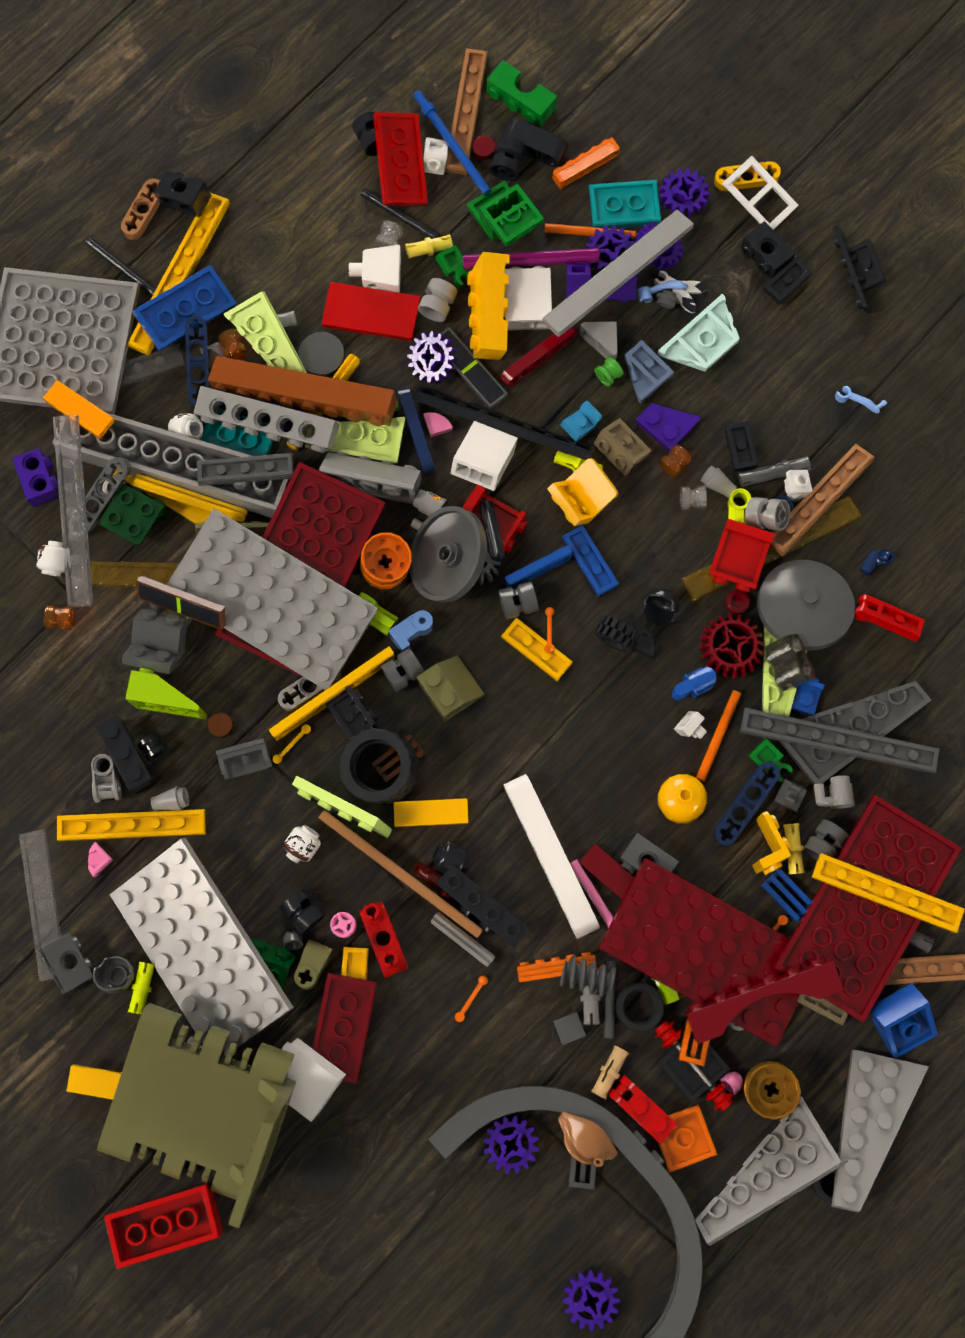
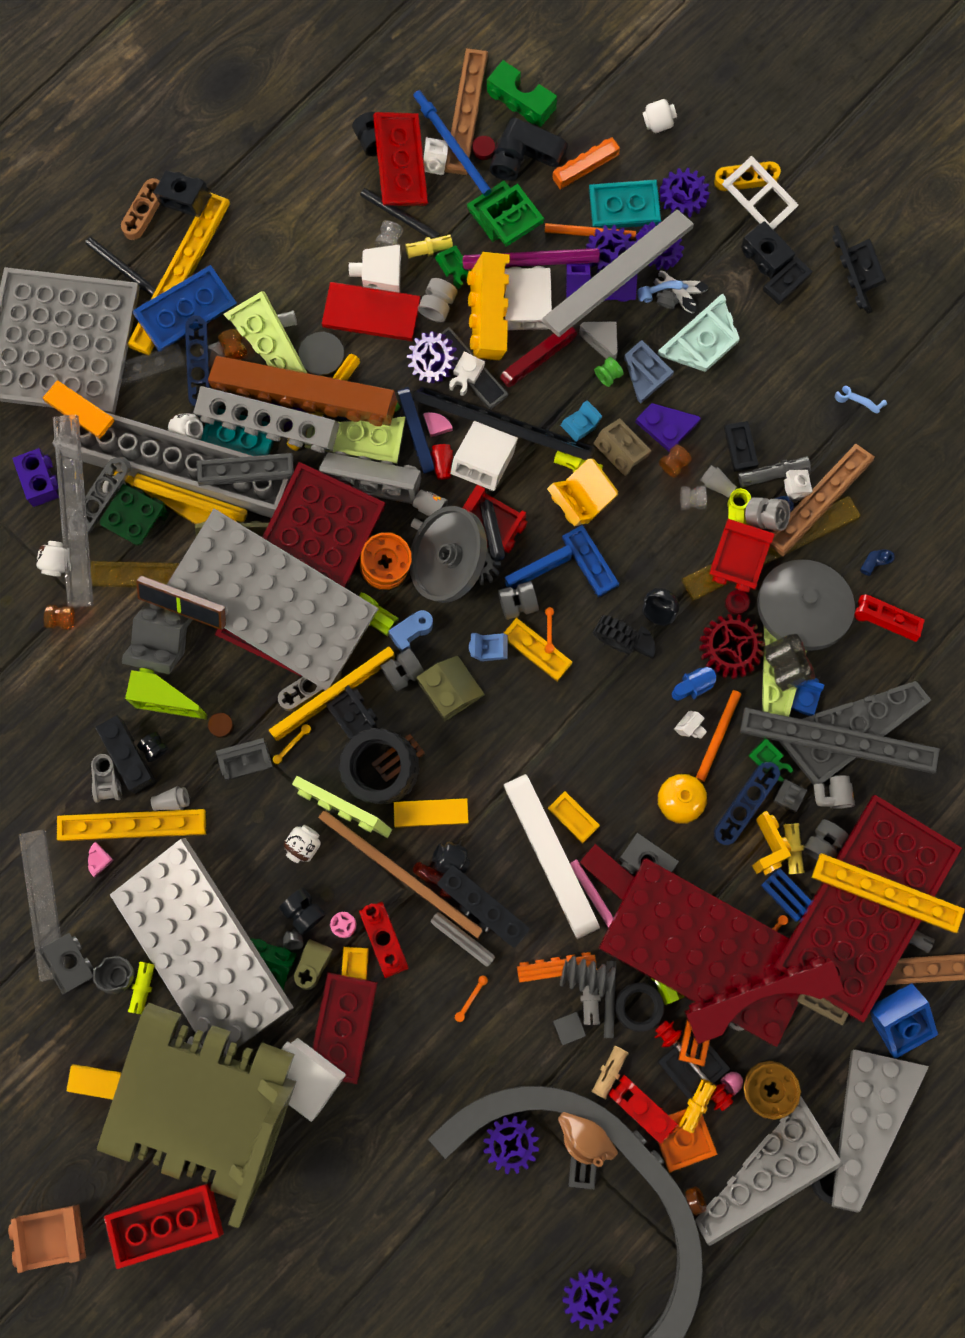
(47, 1238): none -> nougat panel
(442, 460): none -> red cone
(467, 370): none -> white plate
(488, 646): none -> medium blue bracket
(573, 817): none -> yellow tile
(659, 116): none -> white head
(695, 1200): none -> reddish brown tile
(697, 1105): none -> yellow pin

